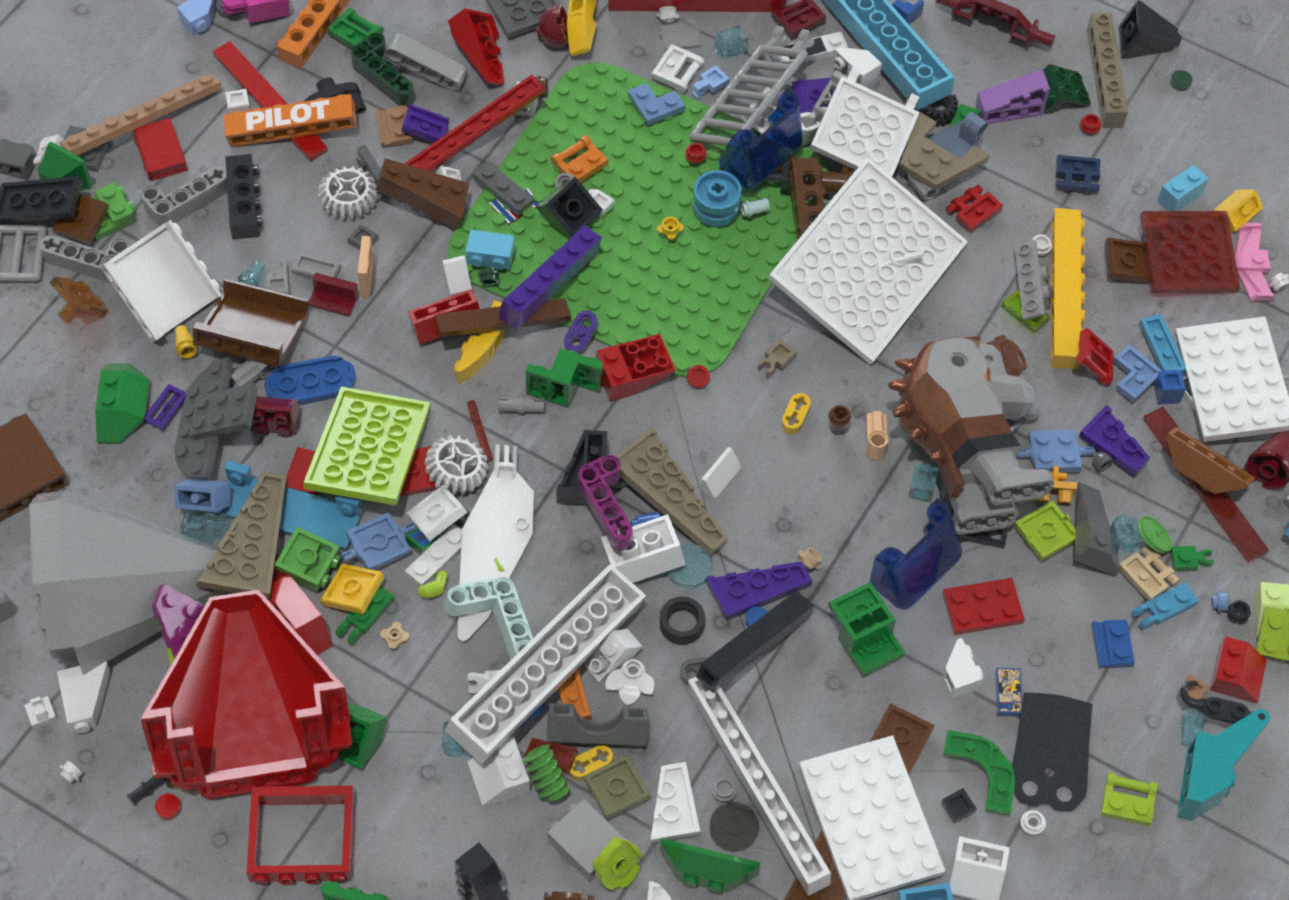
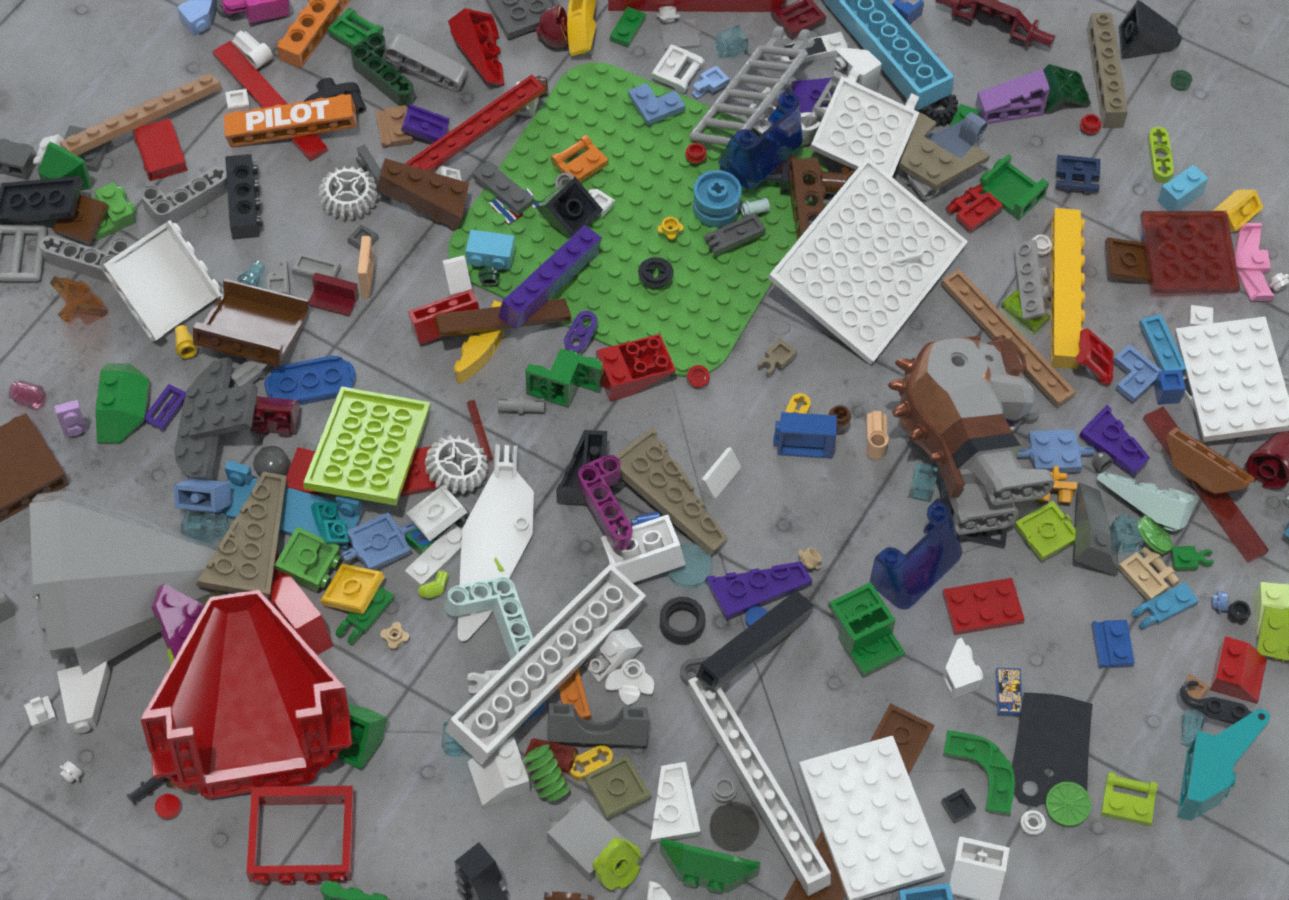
(27, 394): none -> clear pink brick
(71, 418): none -> lavender plate
(254, 52): none -> white piece
(271, 460): none -> dark grey hair
(328, 523): none -> teal slope
(627, 27): none -> green plate
(648, 267): none -> black gear
(735, 234): none -> dark grey hinge
(805, 435): none -> blue window
(996, 324): none -> medium nougat plate
(1013, 188): none -> green panel
(1068, 804): none -> bright green wheel
(1157, 162): none -> lime beam
(1166, 507): none -> light aqua wedge
(1200, 315): none -> white plate

